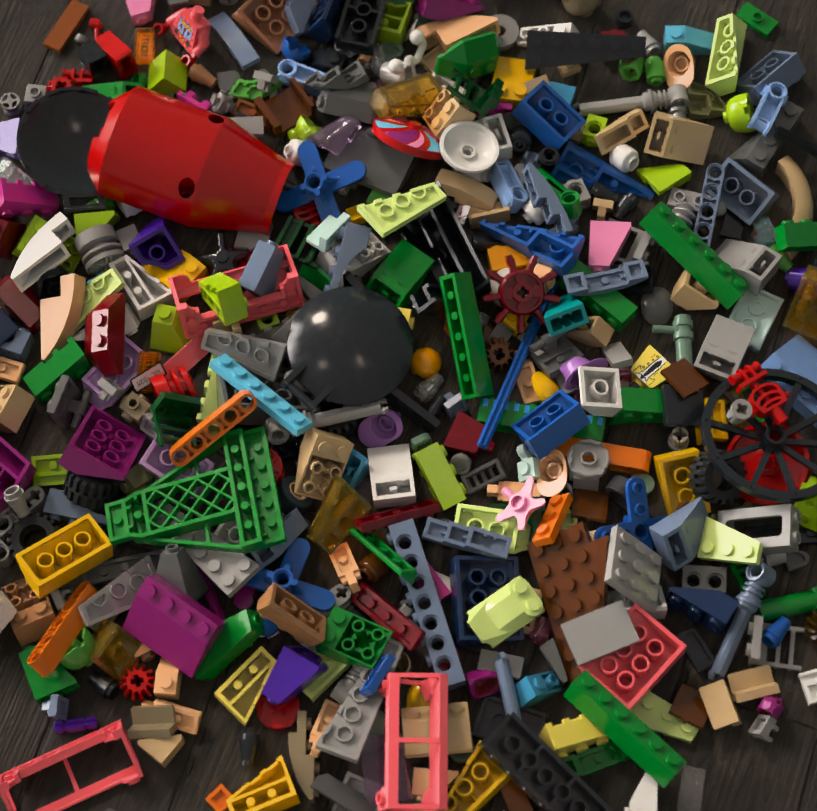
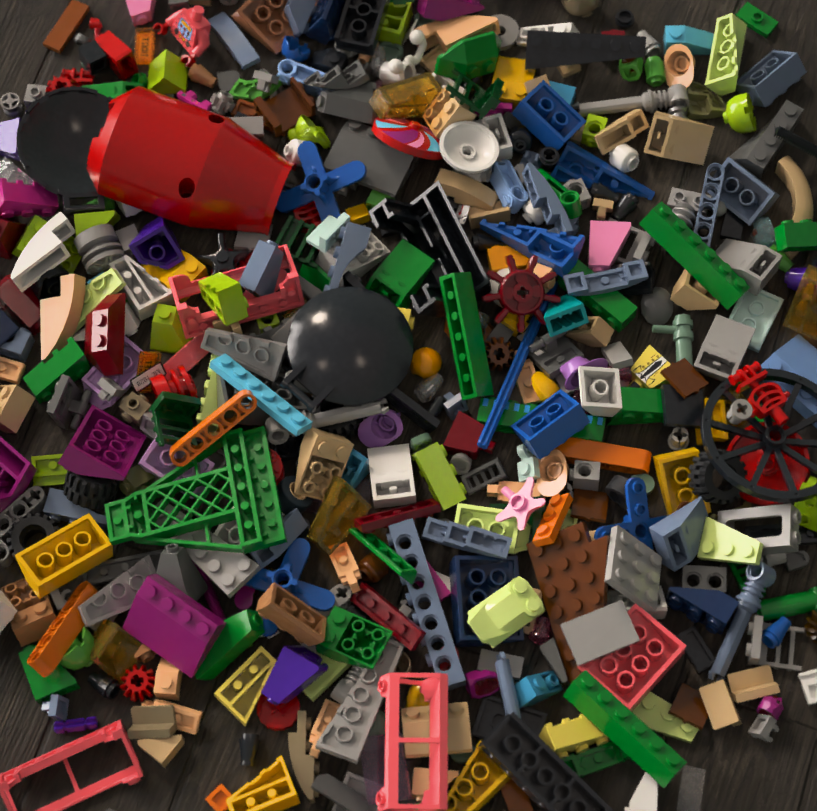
(16, 500): light grey cone -> none
(336, 134): clear purple slope -> none
(377, 675): blue tile -> none
(401, 209): yellowish green wing -> none
(585, 470): light grey tile -> none
(664, 177): lime slope -> none
(772, 99): light blue piece -> none

